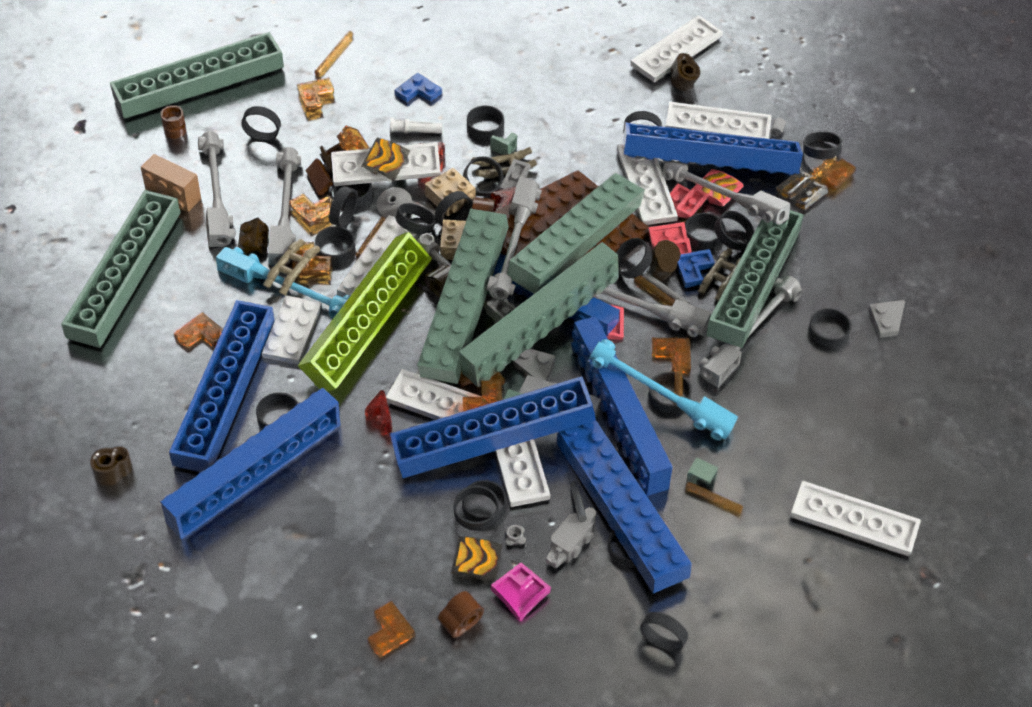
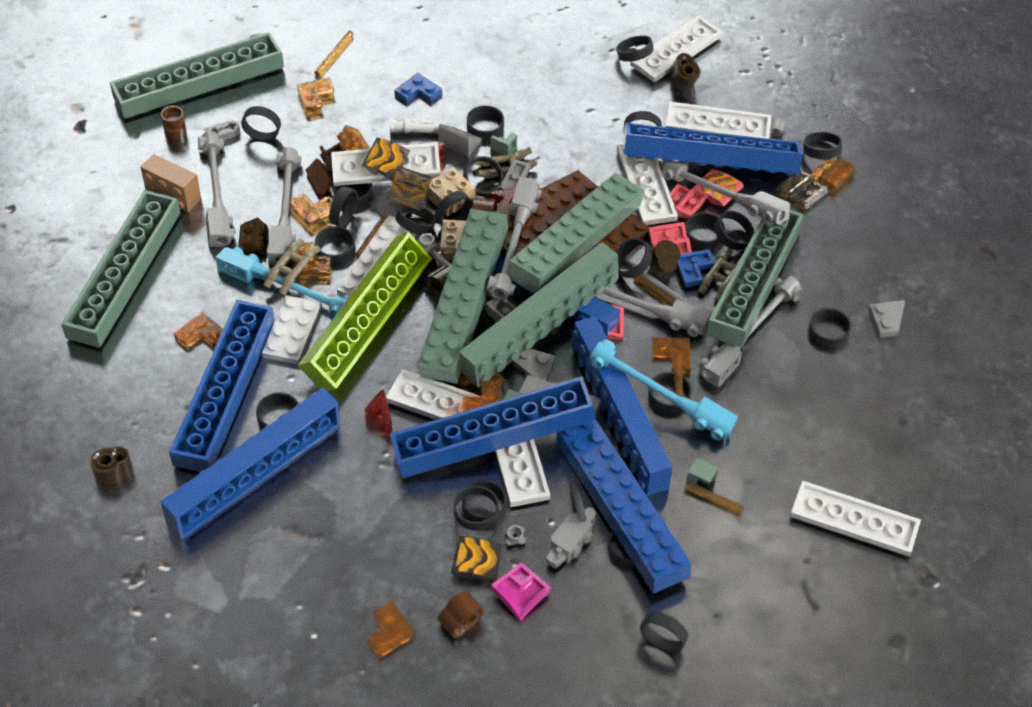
(224, 129): none -> light grey beam
(409, 188): none -> clear smoke slope
(458, 139): none -> light grey slope
(638, 54): none -> black tyre

